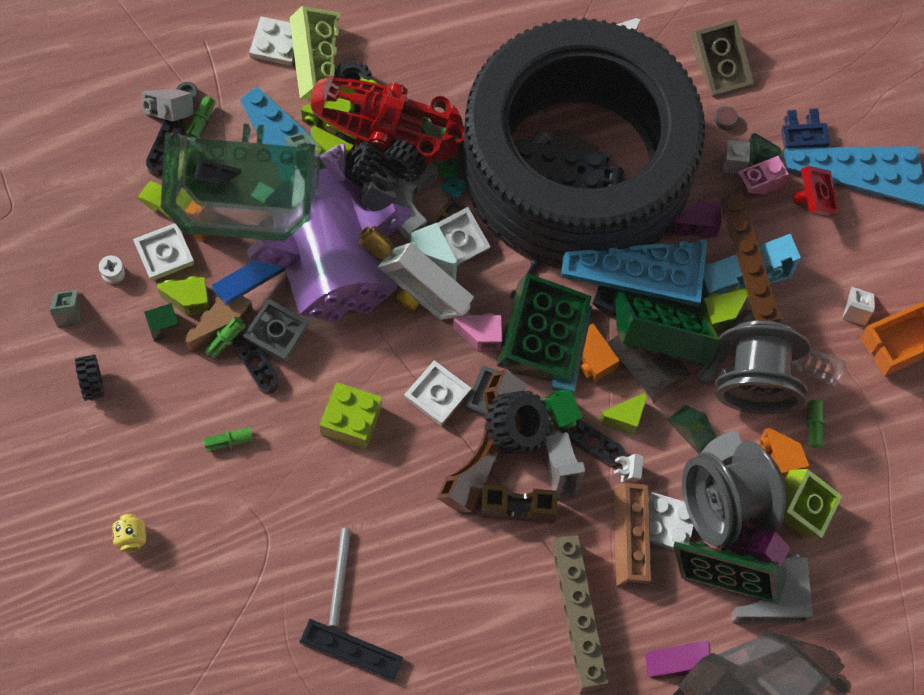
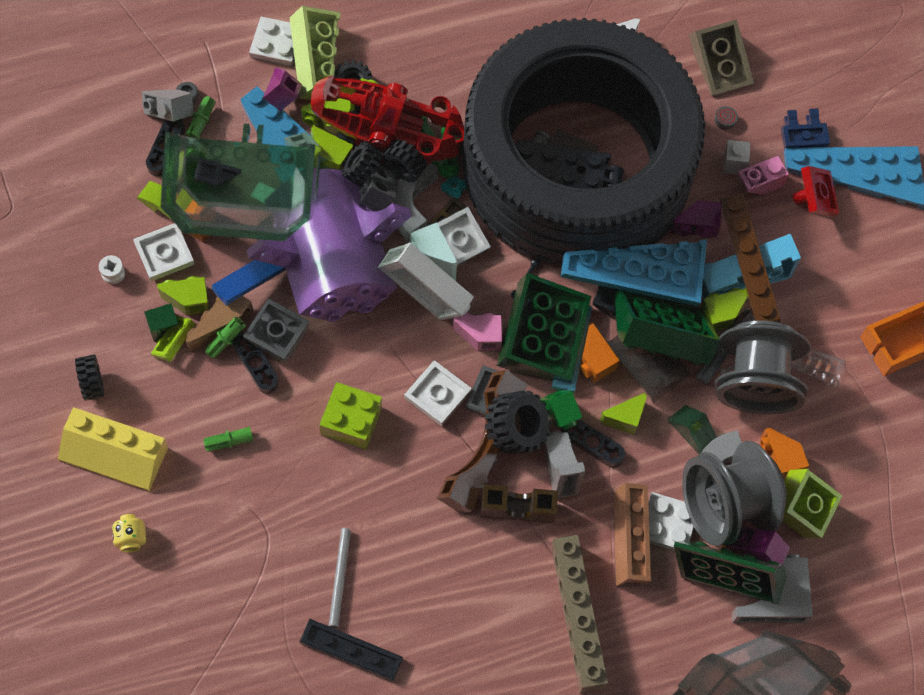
(66, 308): sand green slope -> none
(111, 449): none -> light yellow slope
(172, 340): none -> lime tile
(282, 89): none -> magenta slope
(335, 161): lavender tile -> none
(375, 242): pearl gold brick -> none
(407, 300): yellow tile -> none
(631, 468): white tile -> none
(676, 659): magenta piece -> none
(762, 150): clear green slope -> none
(815, 423): bright green axle -> none
(859, 306): white slope -> none

